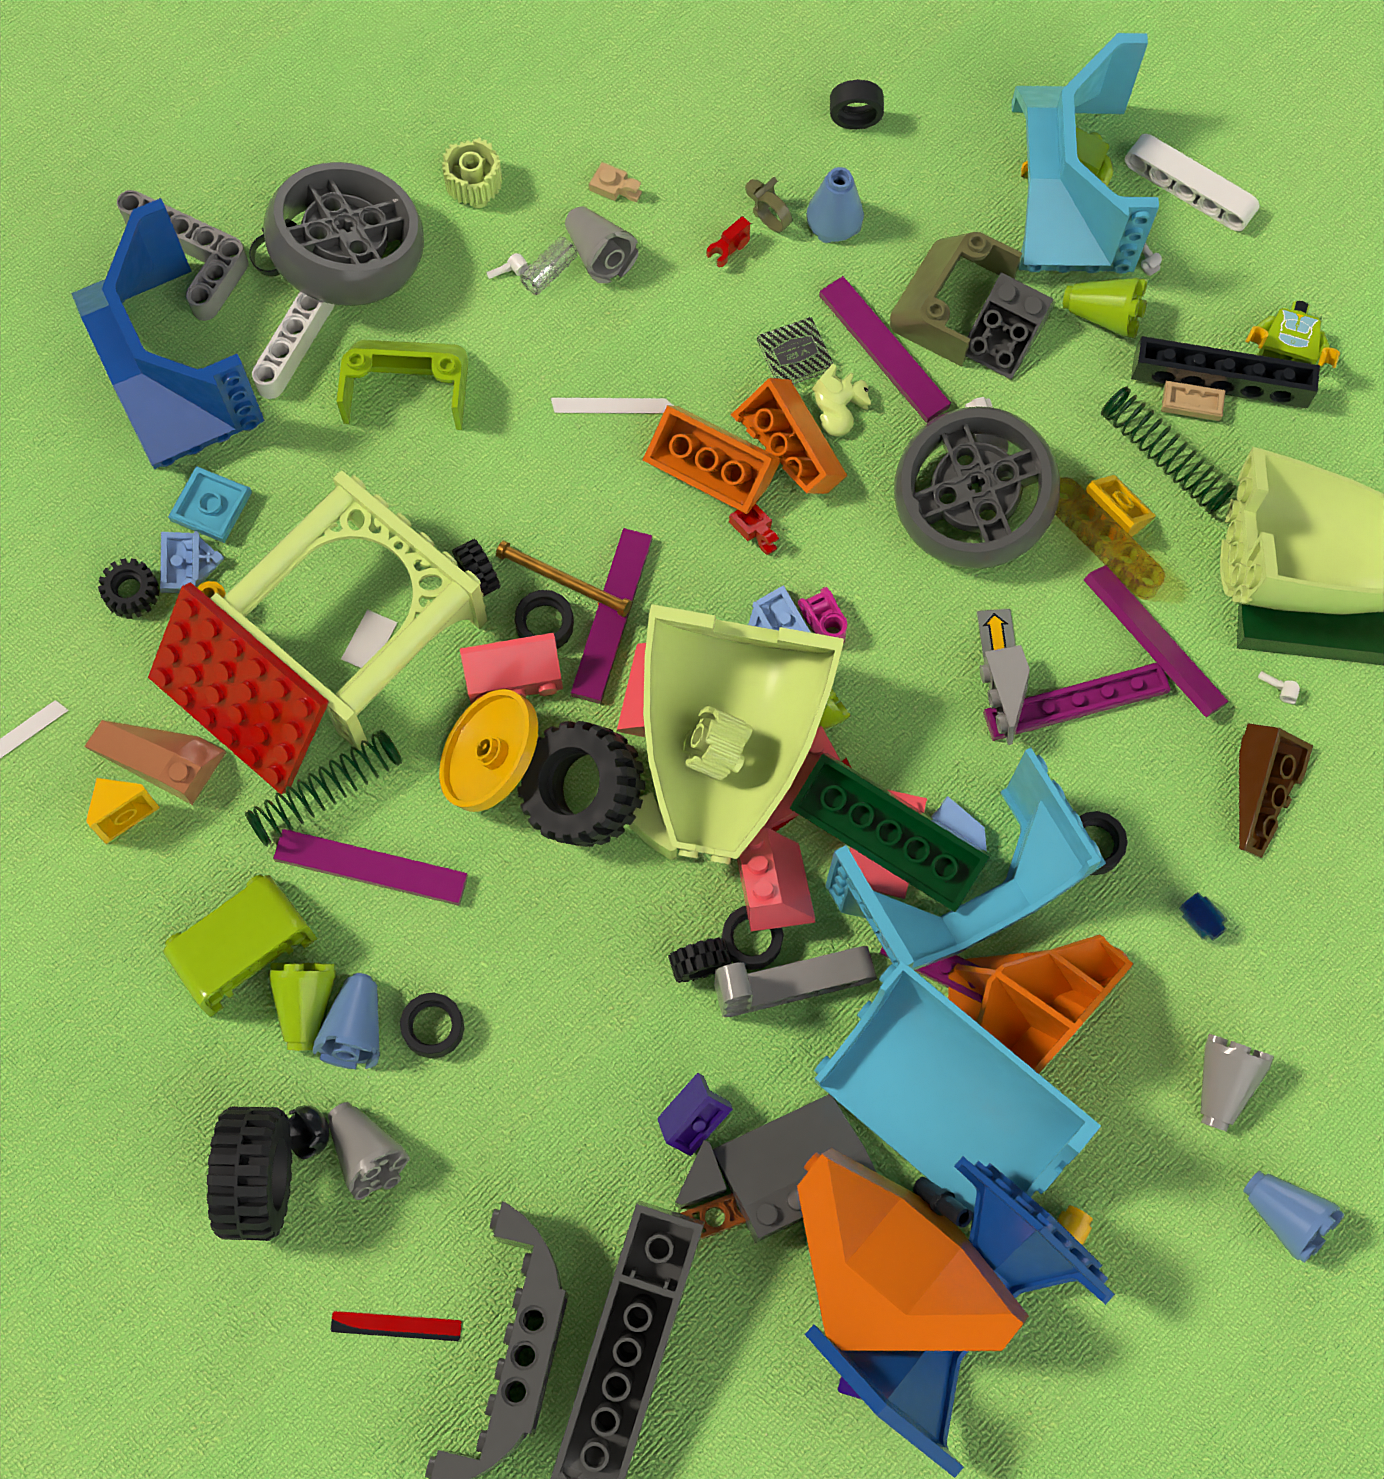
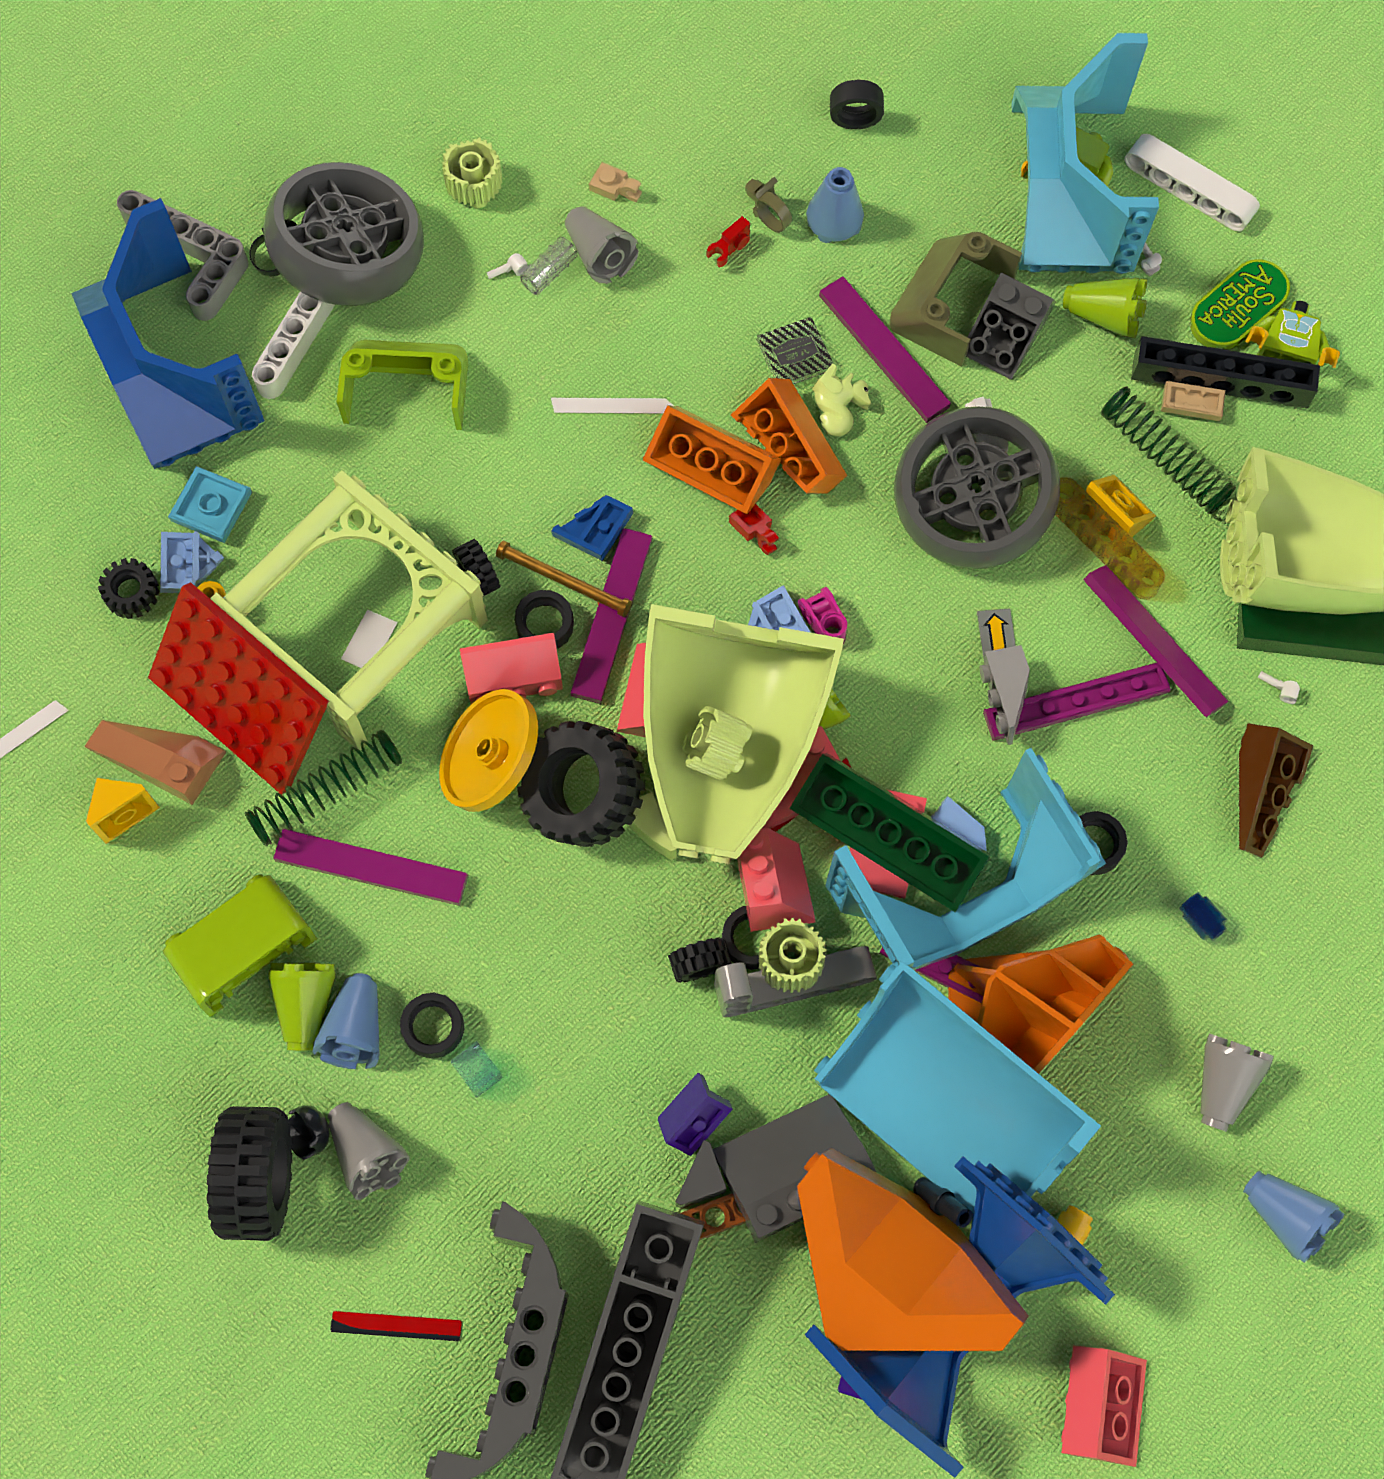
(476, 1069): none -> clear light blue panel
(595, 527): none -> blue wing
(786, 972): none -> yellowish green brick
(1104, 1405): none -> coral slope
(1239, 303): none -> tile

